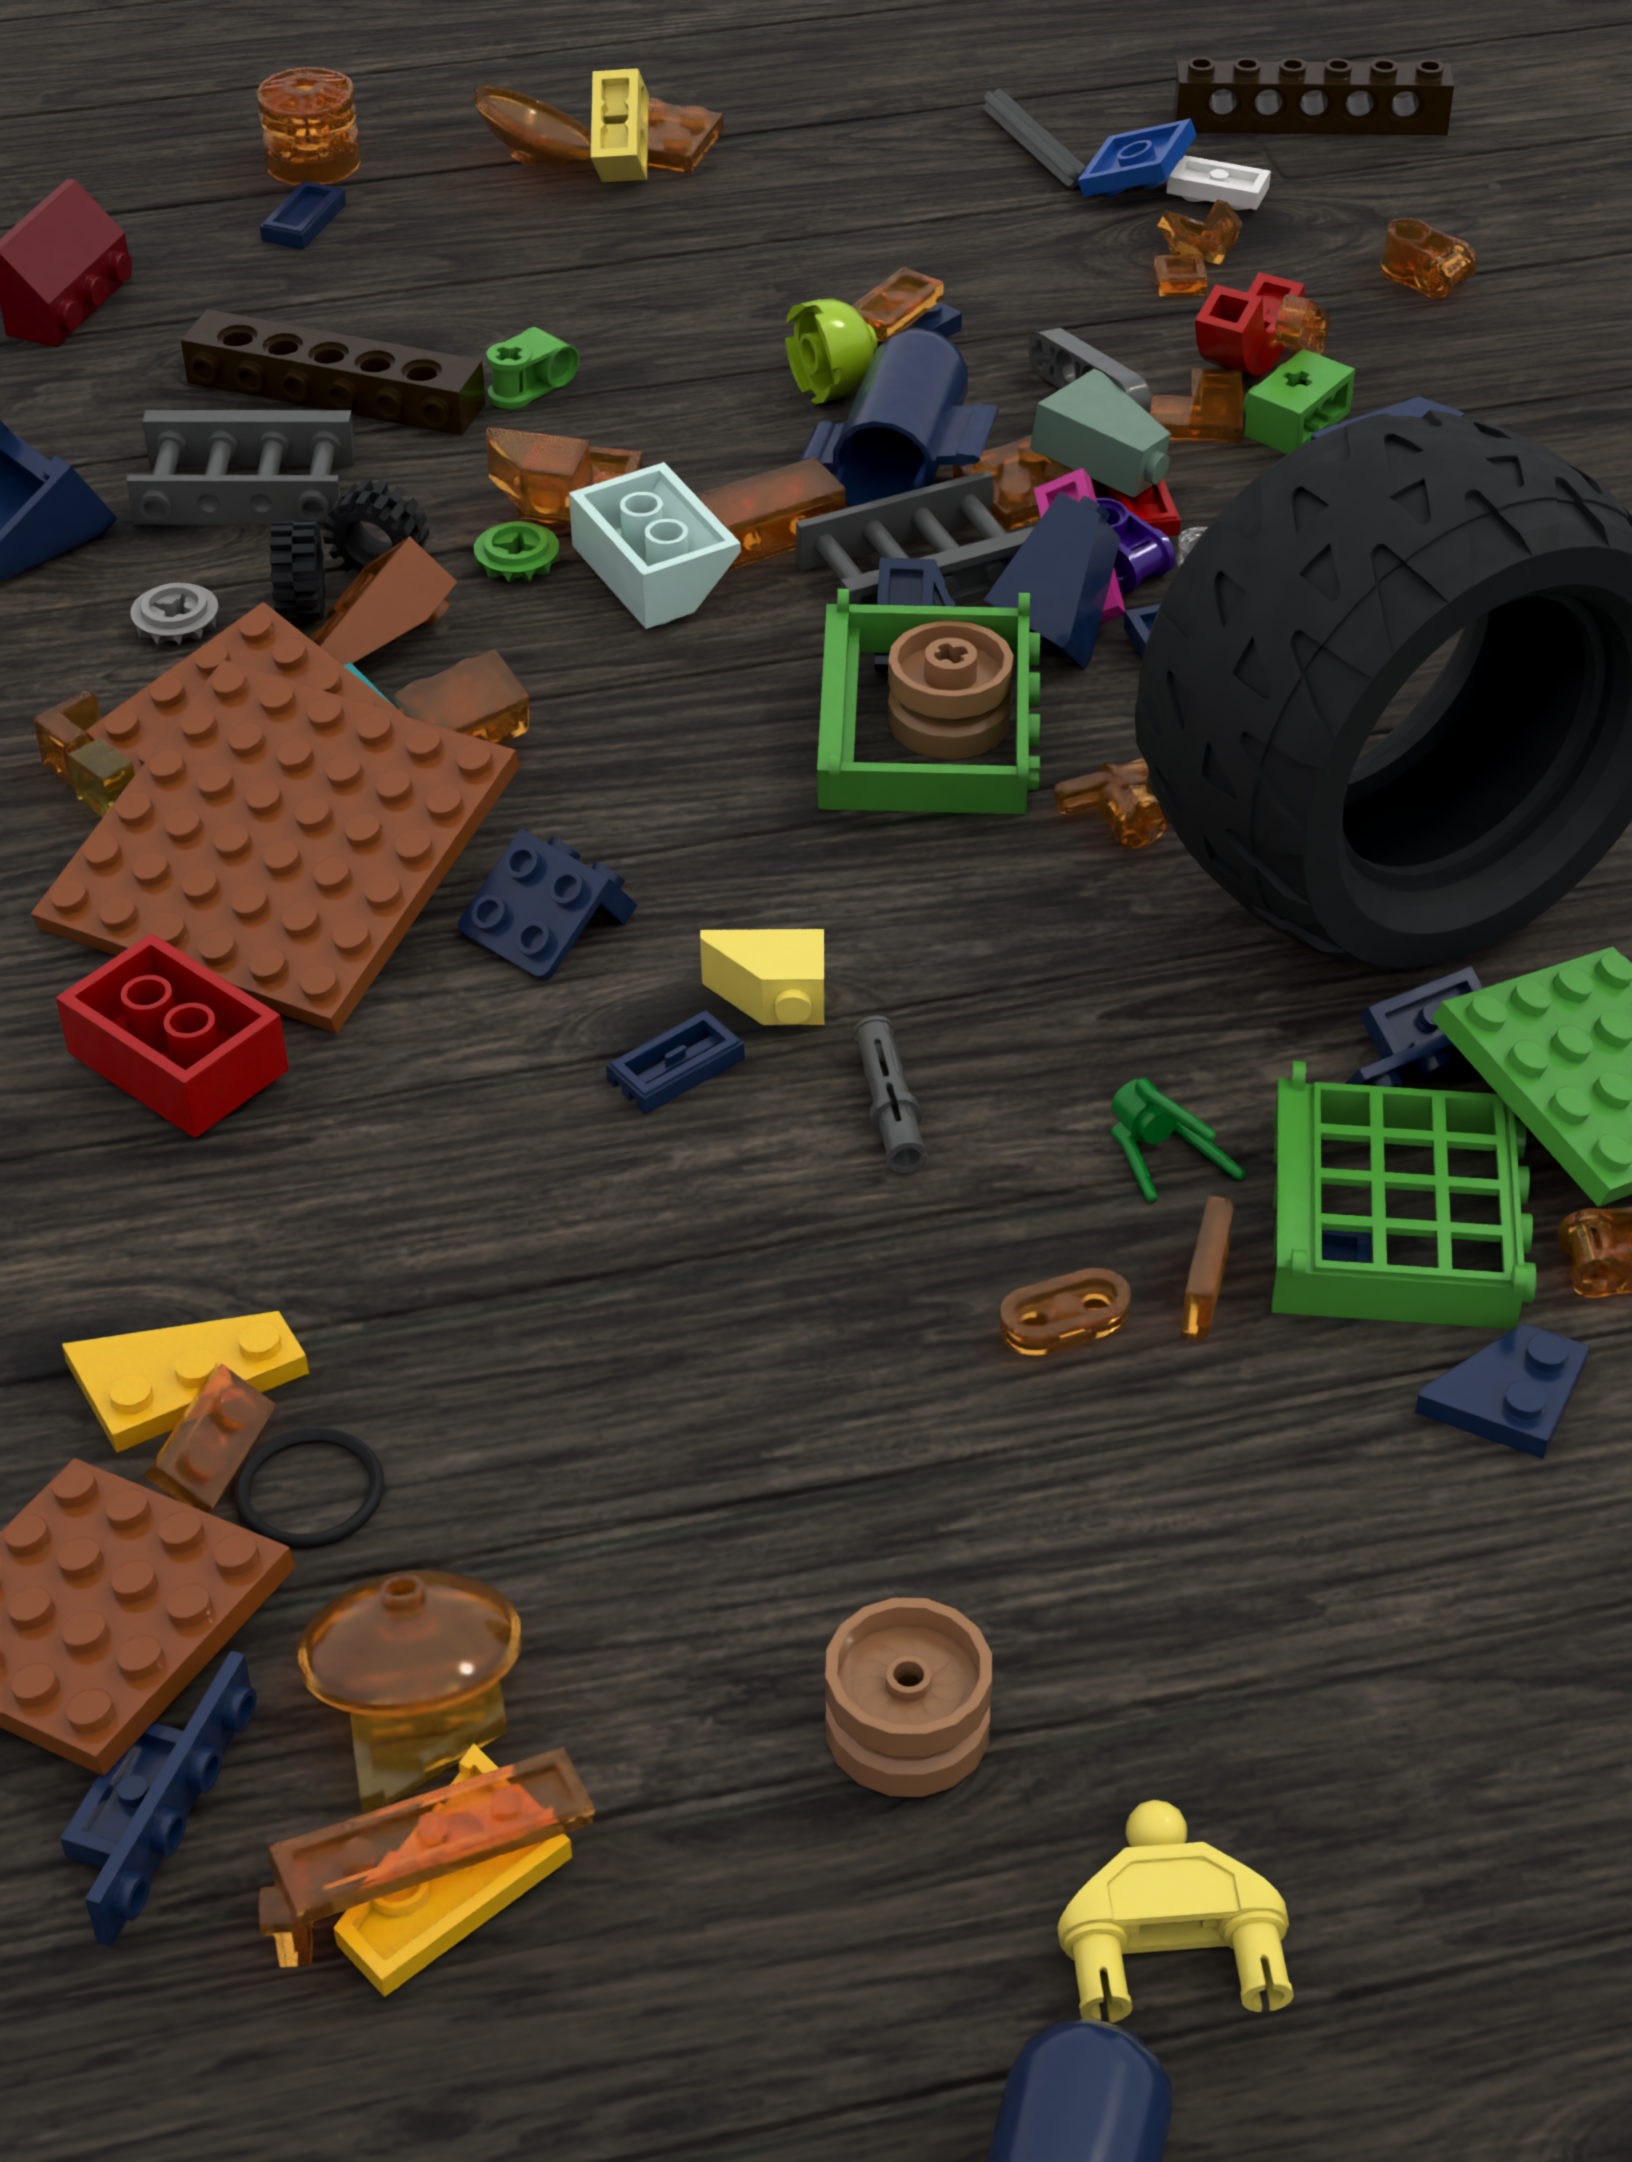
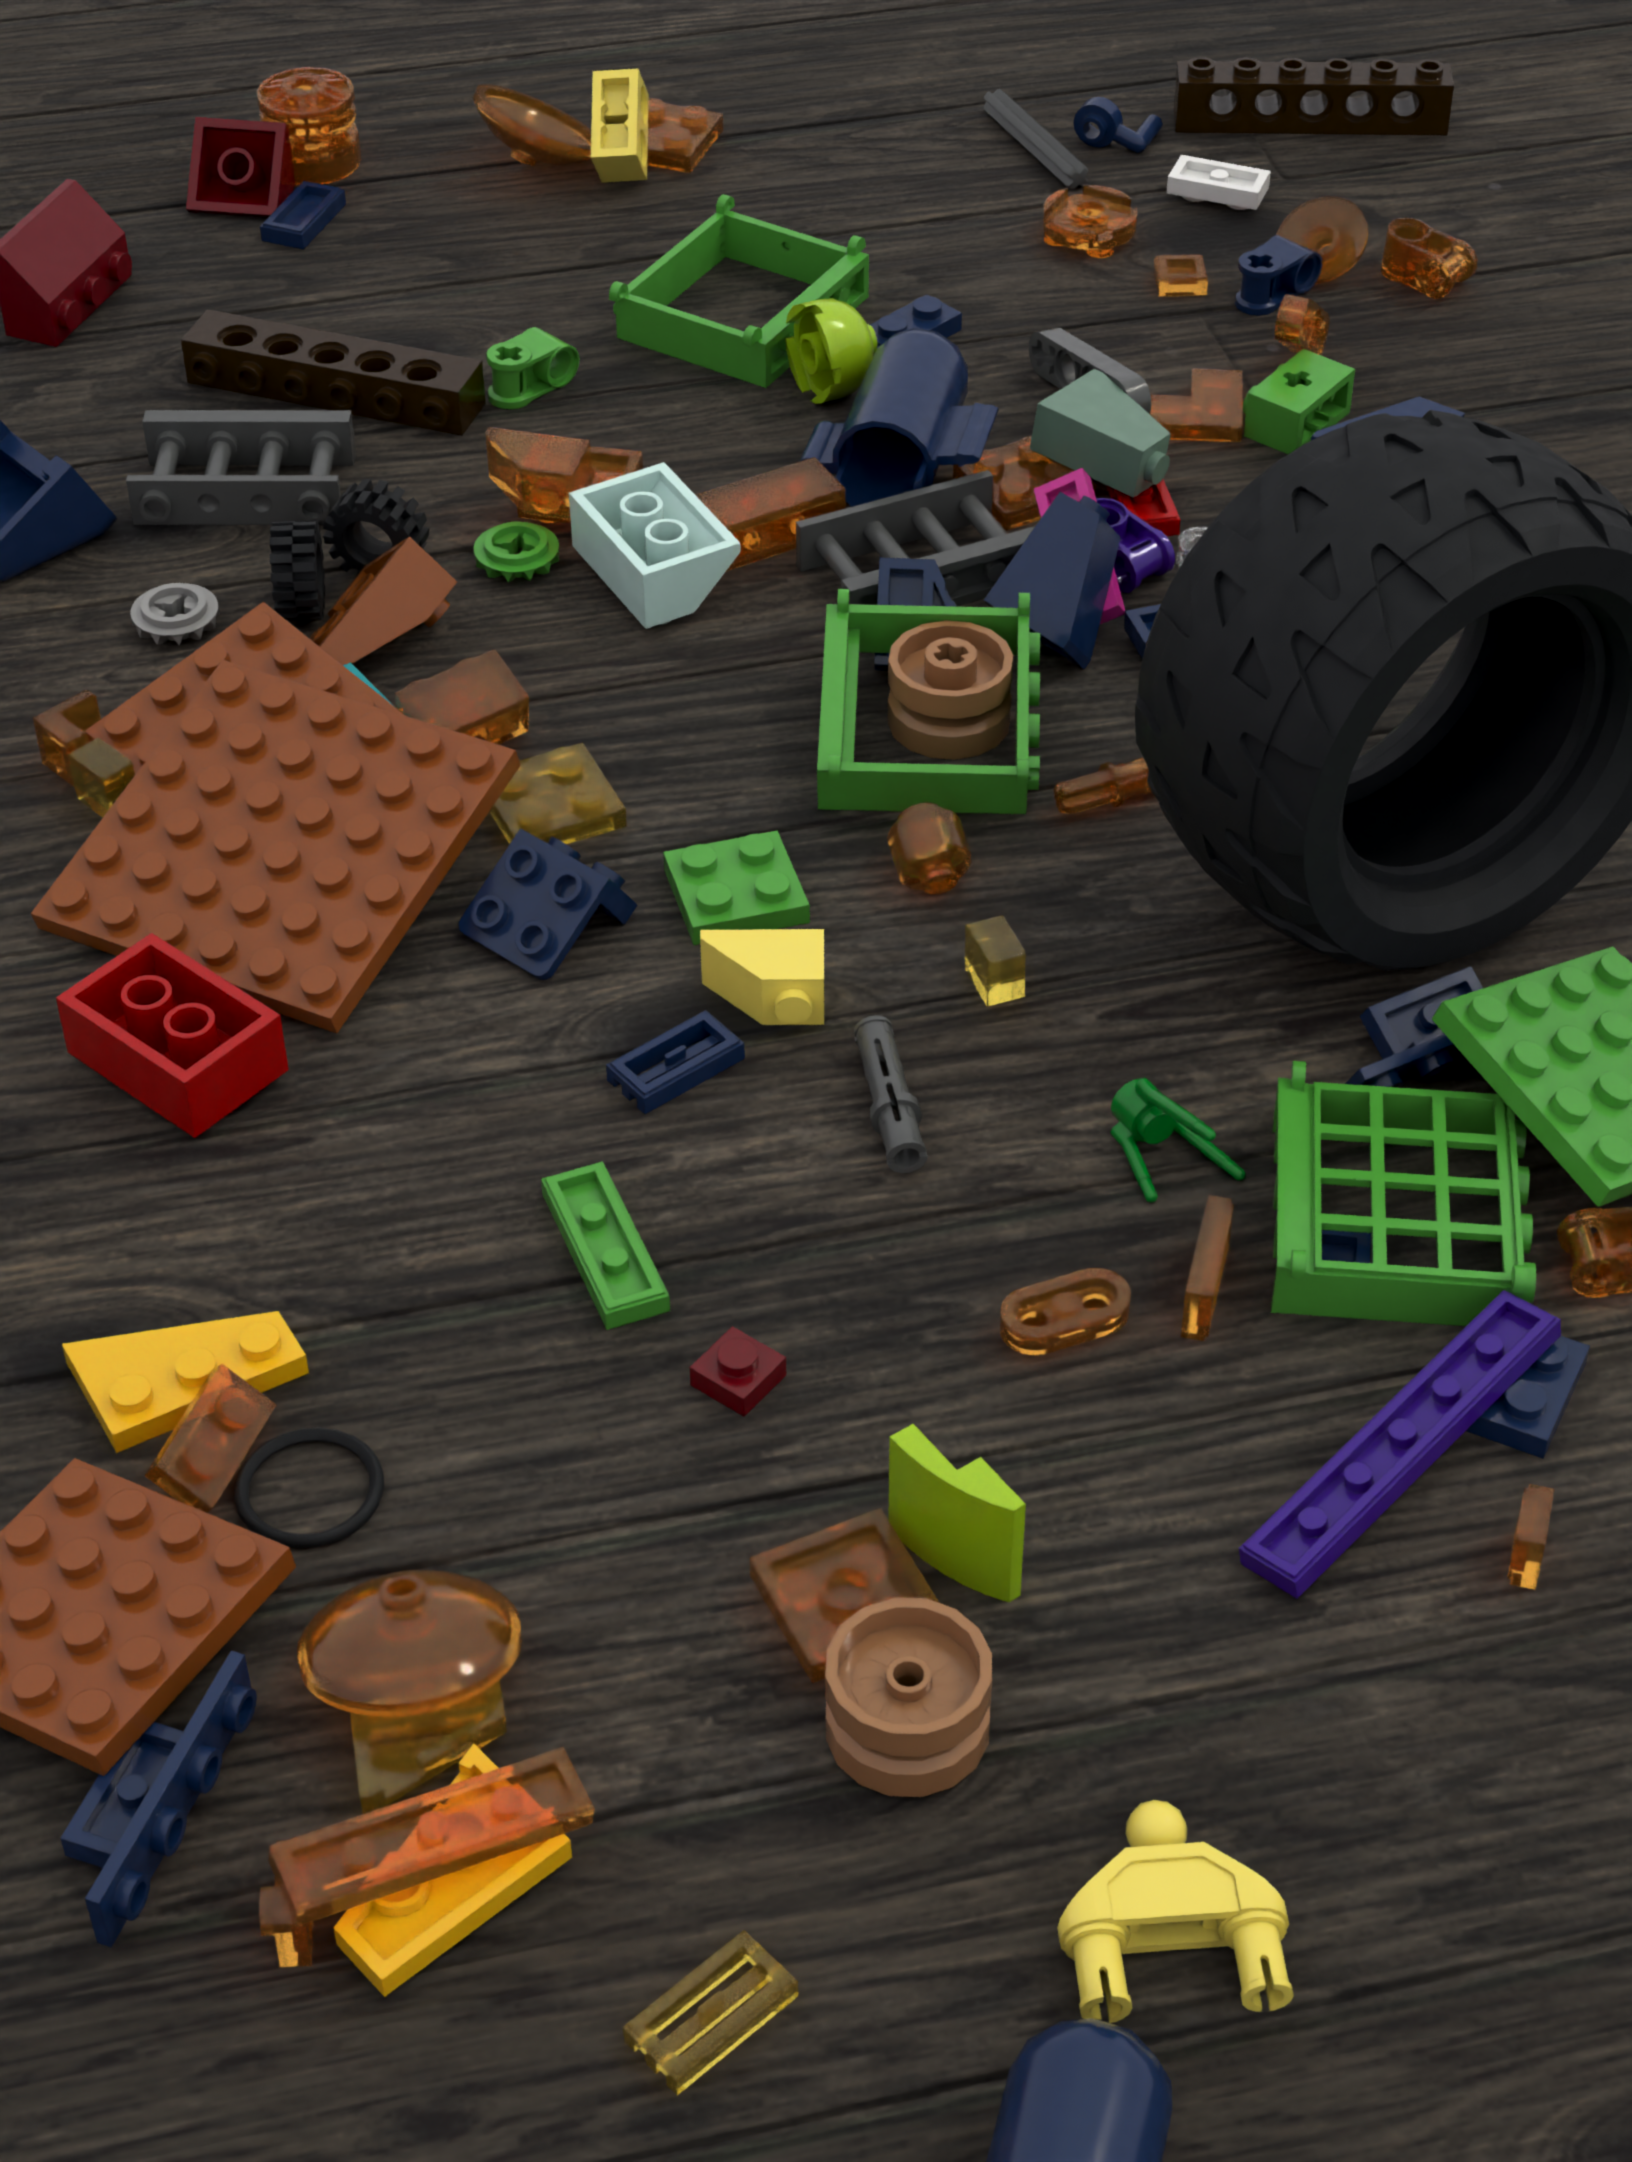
(239, 167): none -> dark red slope
(559, 797): none -> clear yellow plate
(605, 1245): none -> bright green tile
(684, 2070): none -> clear yellow tile
(736, 885): none -> bright green plate
(738, 1371): none -> dark red plate
(751, 354): none -> bright green window
(830, 1577): none -> clear orange plate
(899, 302): clear orange plate -> none
(929, 846): none -> clear orange head
(954, 1518): none -> lime slope
(995, 960): none -> clear yellow piece
(1089, 220): none -> clear orange plate
(1110, 122): none -> dark blue plate
(1132, 811): clear orange wheel -> none
(1137, 159): blue plate -> none
(1205, 238): clear orange bracket -> none
(1239, 326): red arch -> none
(1274, 271): none -> dark blue piece
(1332, 223): none -> clear orange dish
(1399, 1444): none -> dark purple tile
(1530, 1536): none -> clear orange tile

